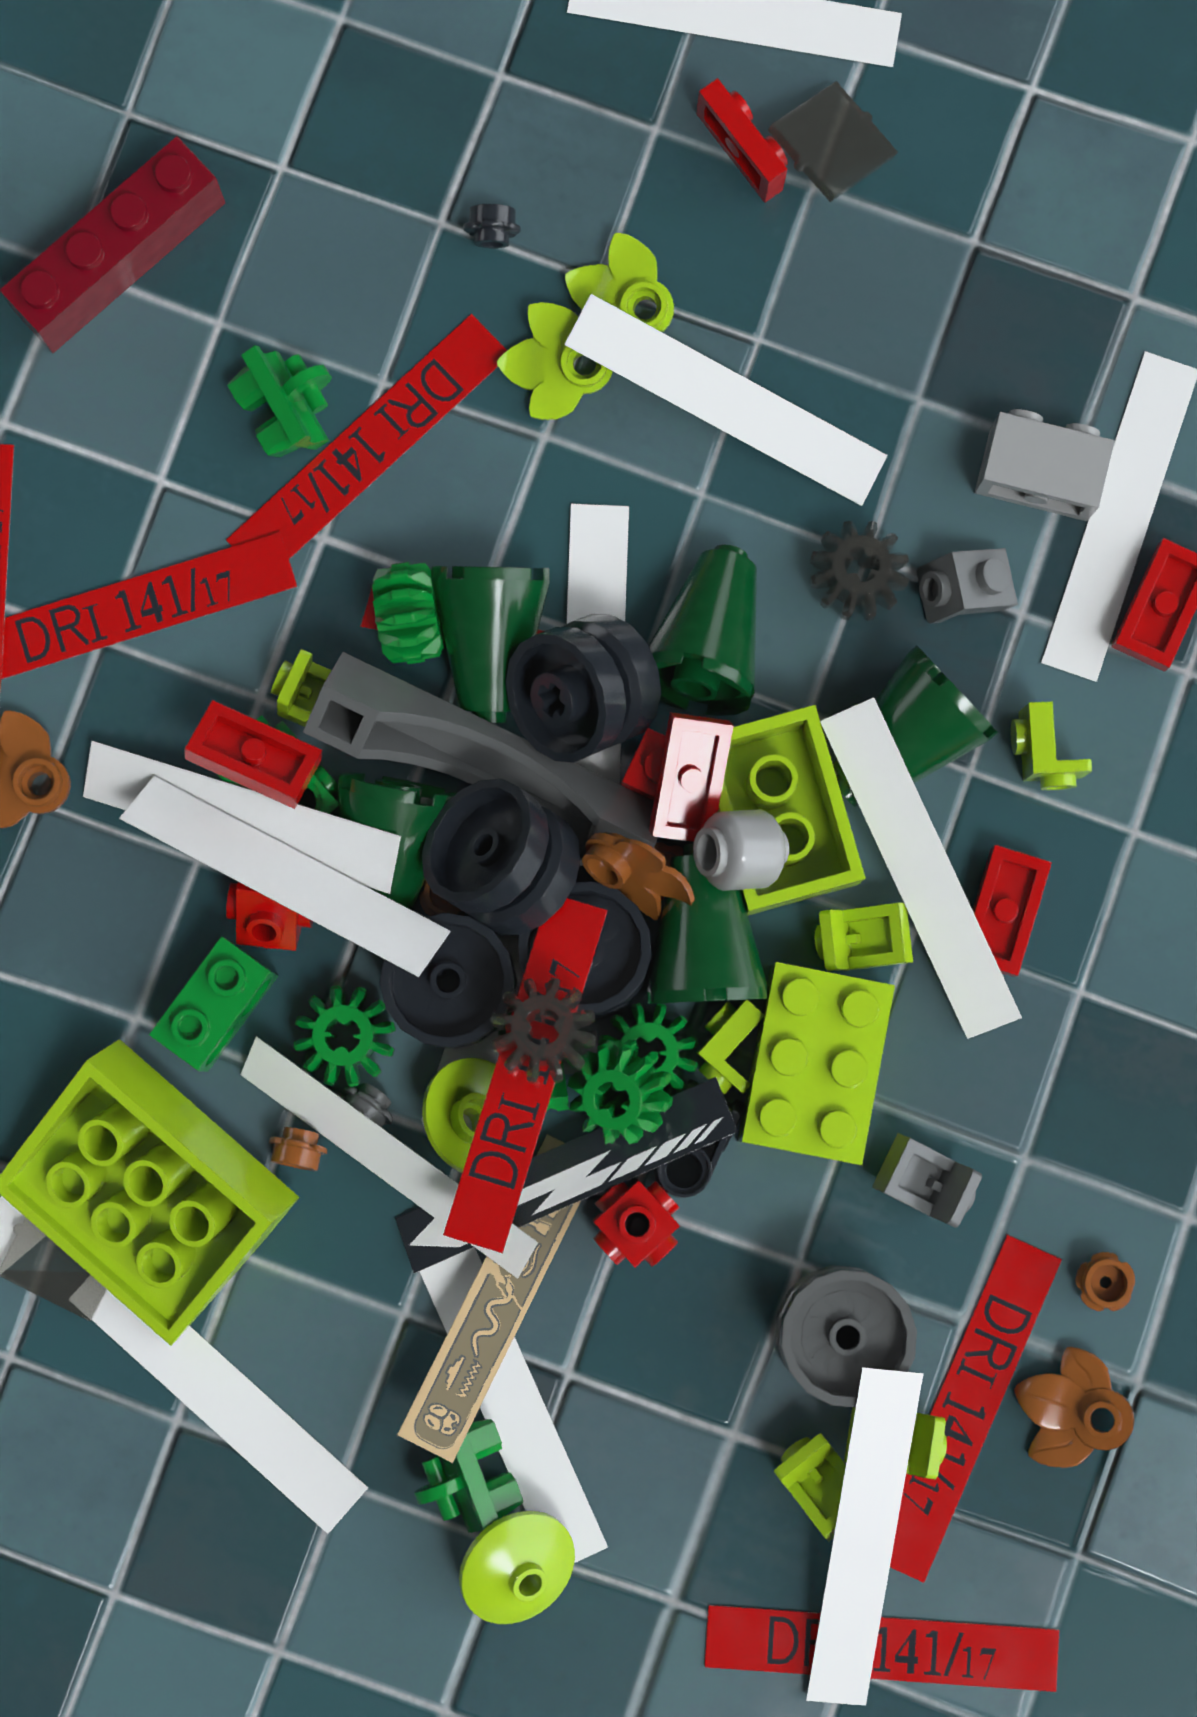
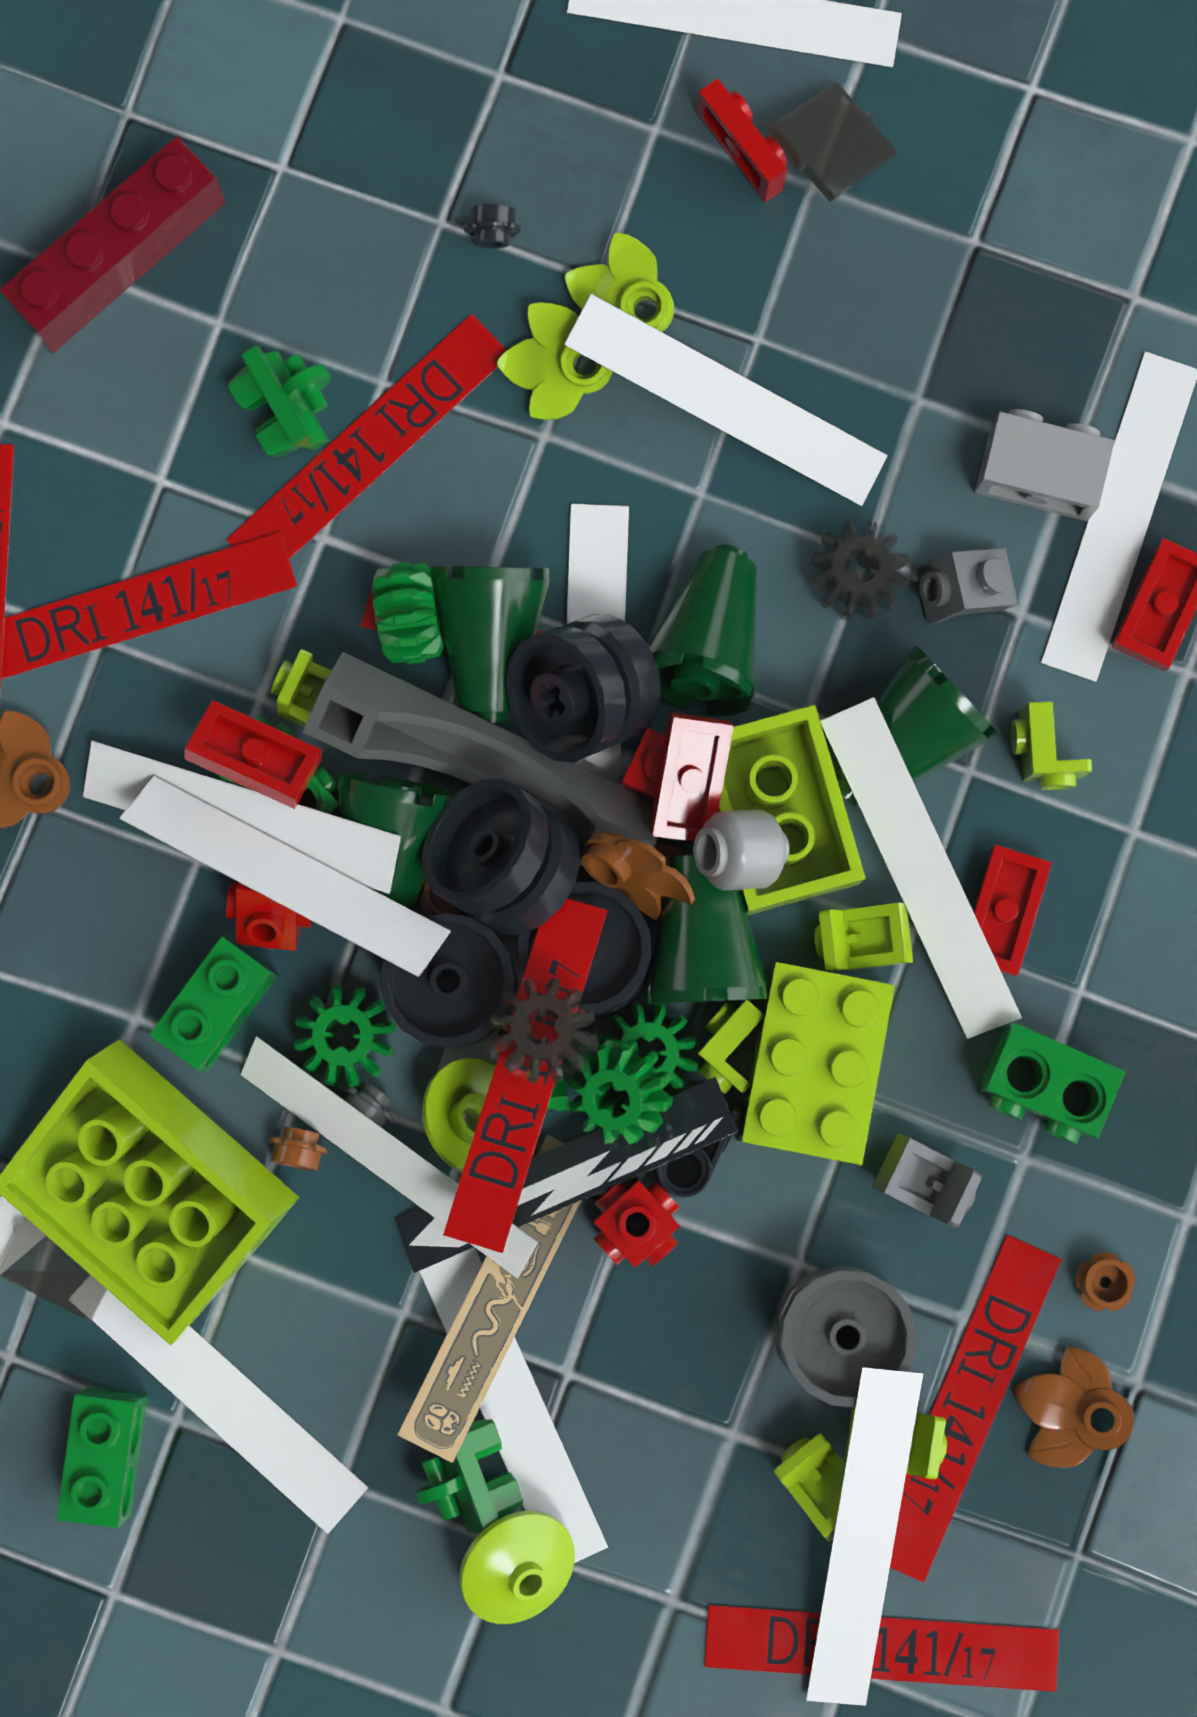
(102, 1457): none -> green brick
(1054, 1069): none -> green brick

